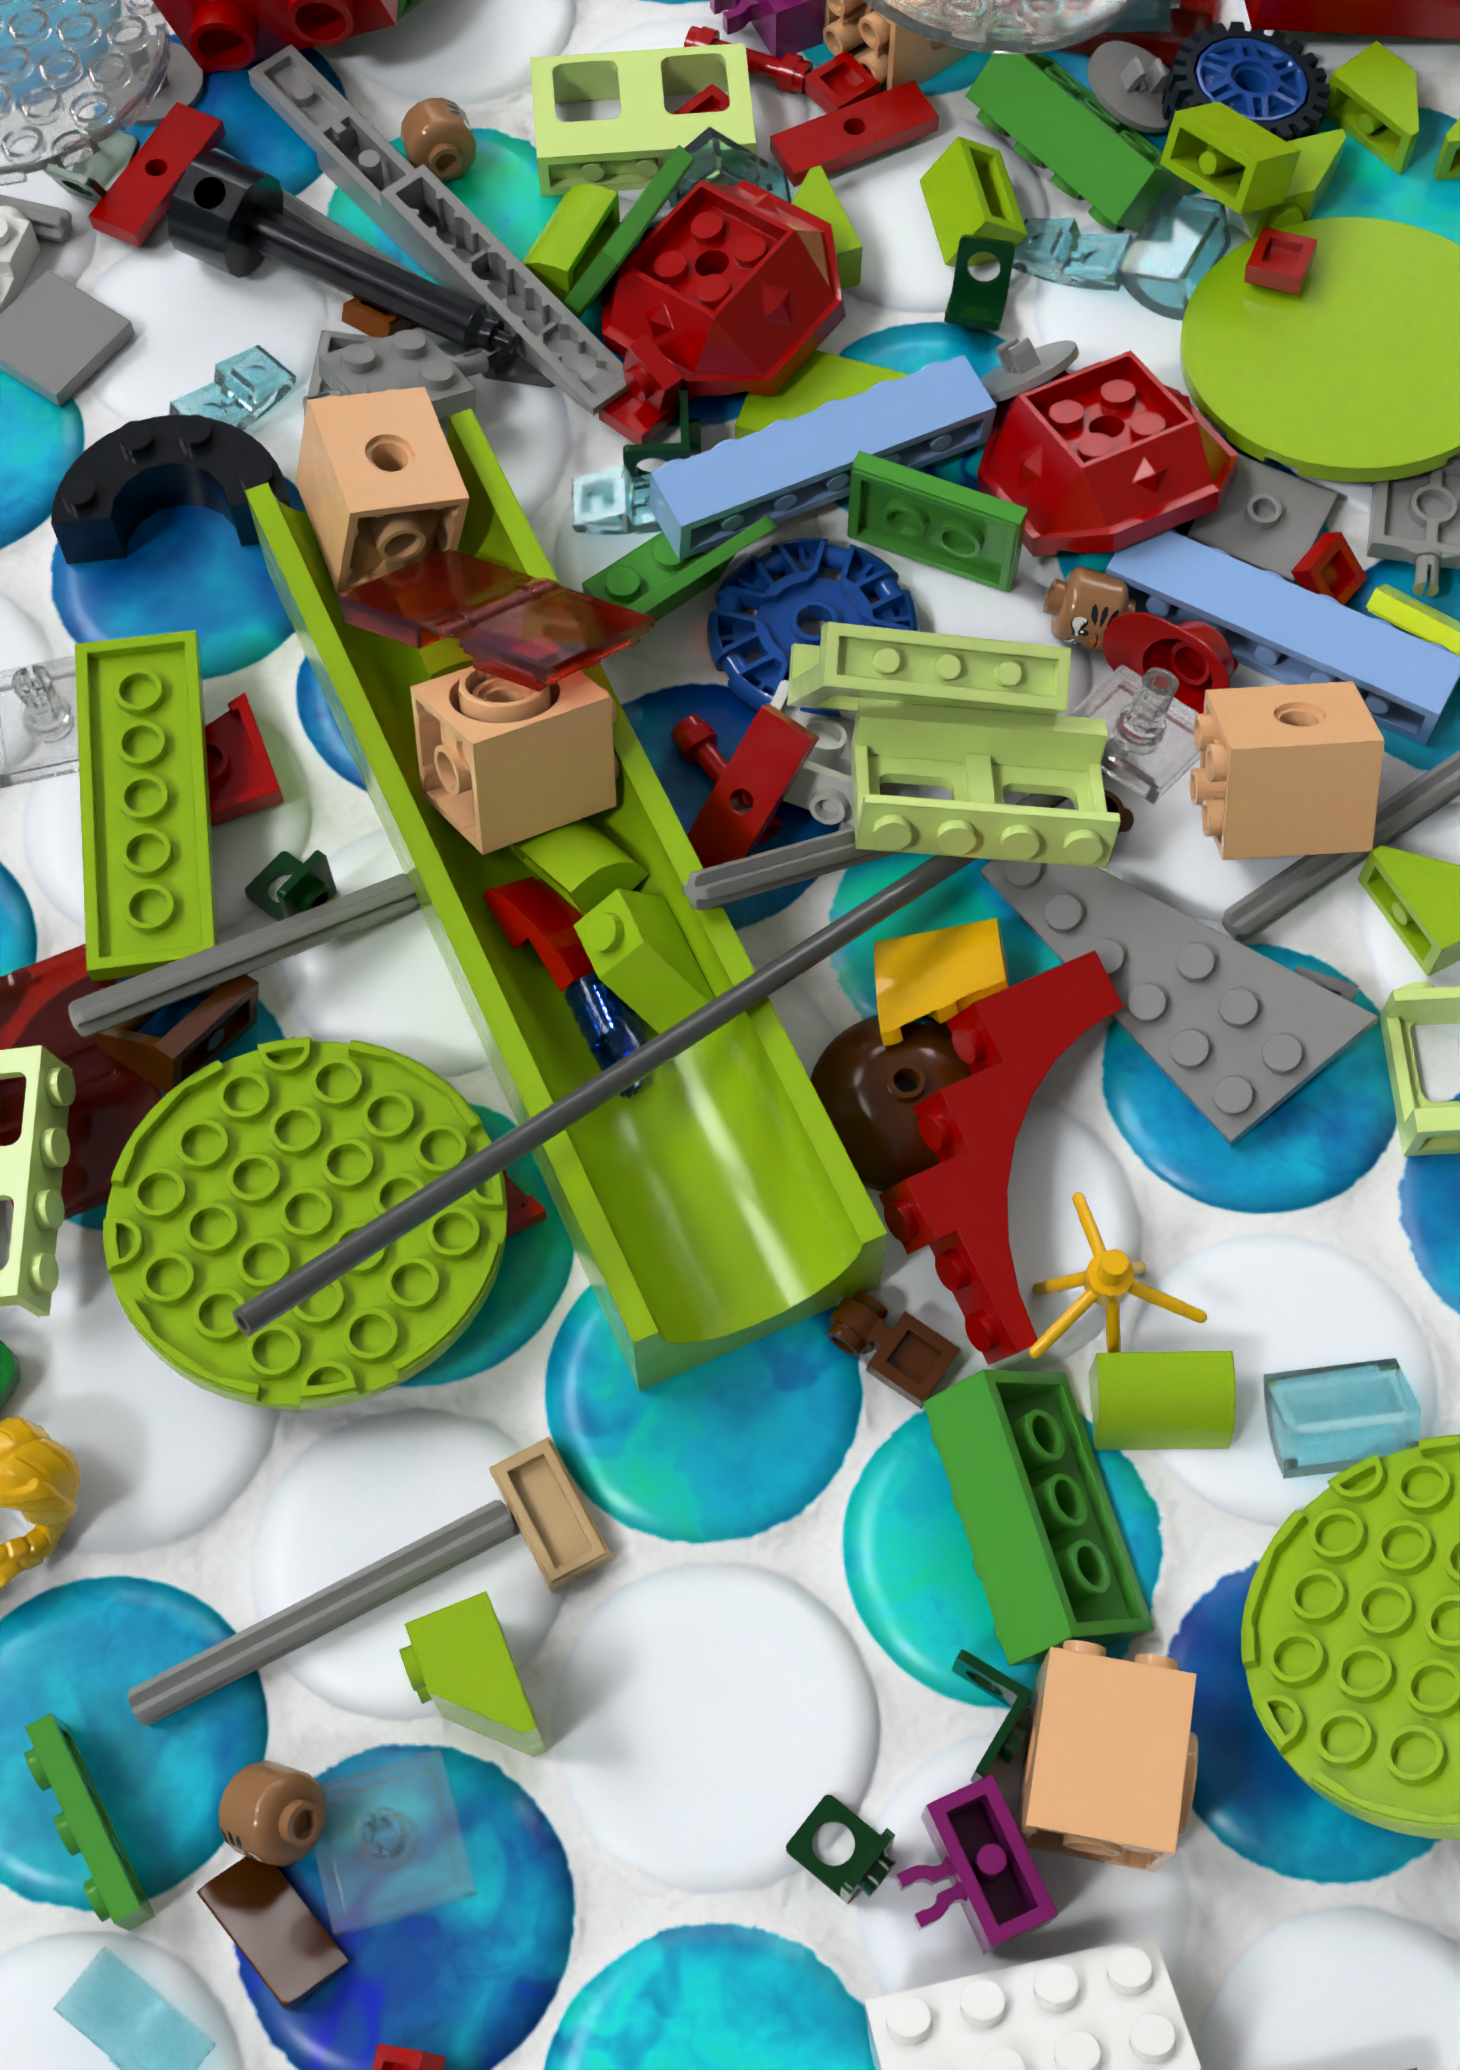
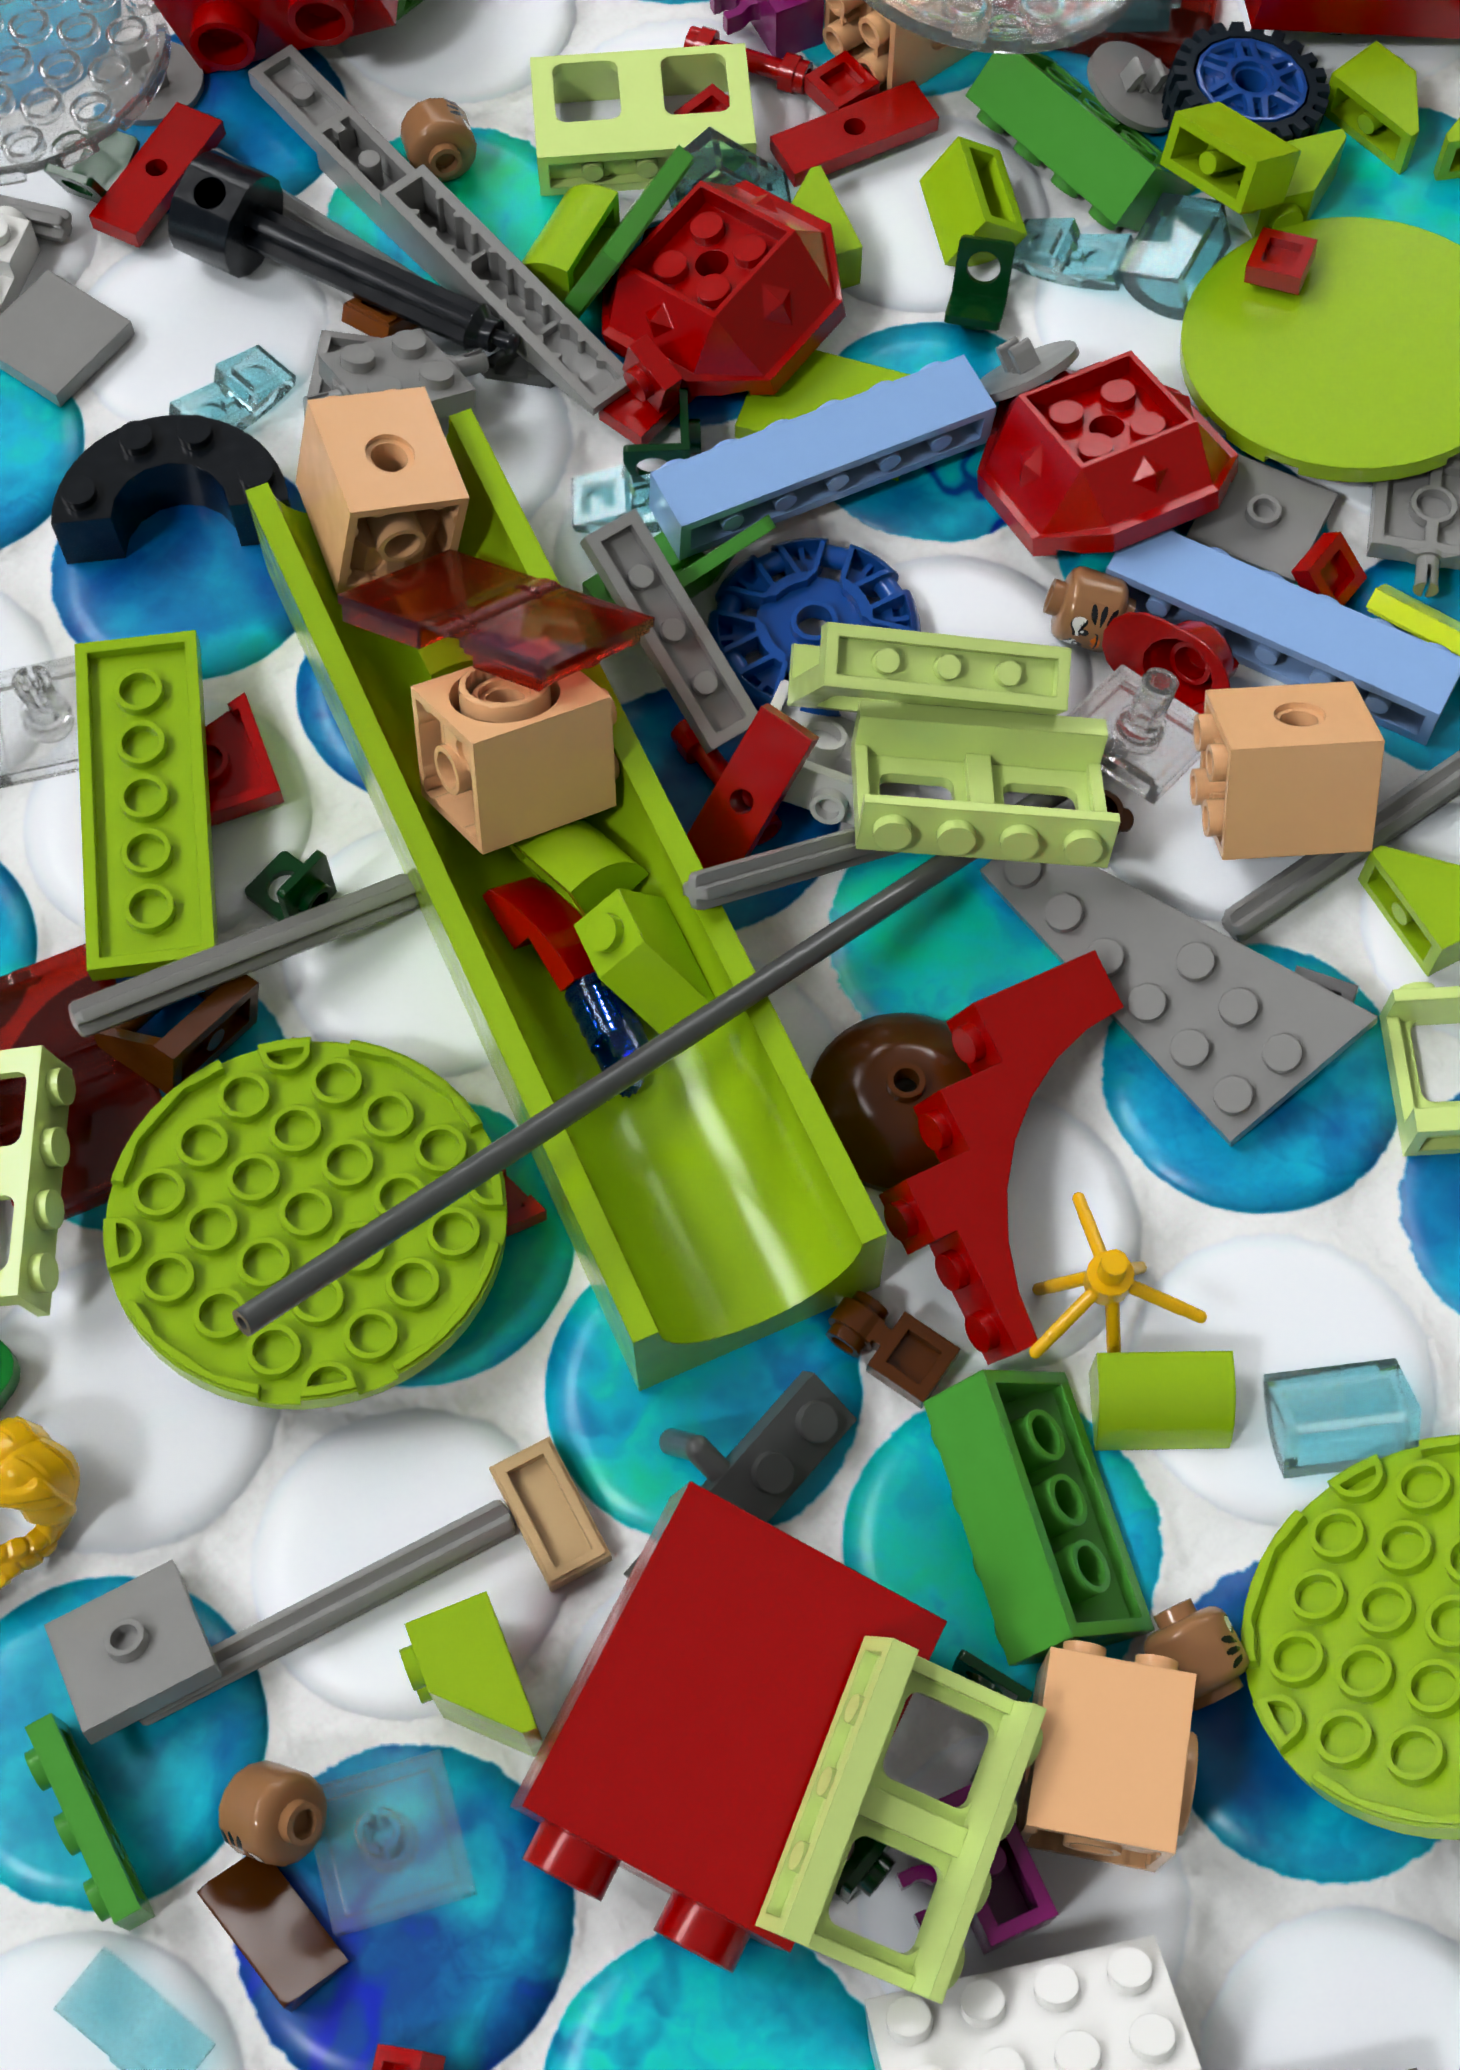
(132, 1651): none -> light grey plate
(680, 640): none -> light grey plate
(705, 1719): none -> red brick
(773, 1454): none -> dark grey plate
(855, 1799): none -> yellowish green window
(935, 521): bright green tile -> none
(937, 974): yellow slope -> none
(1202, 1645): none -> medium nougat head

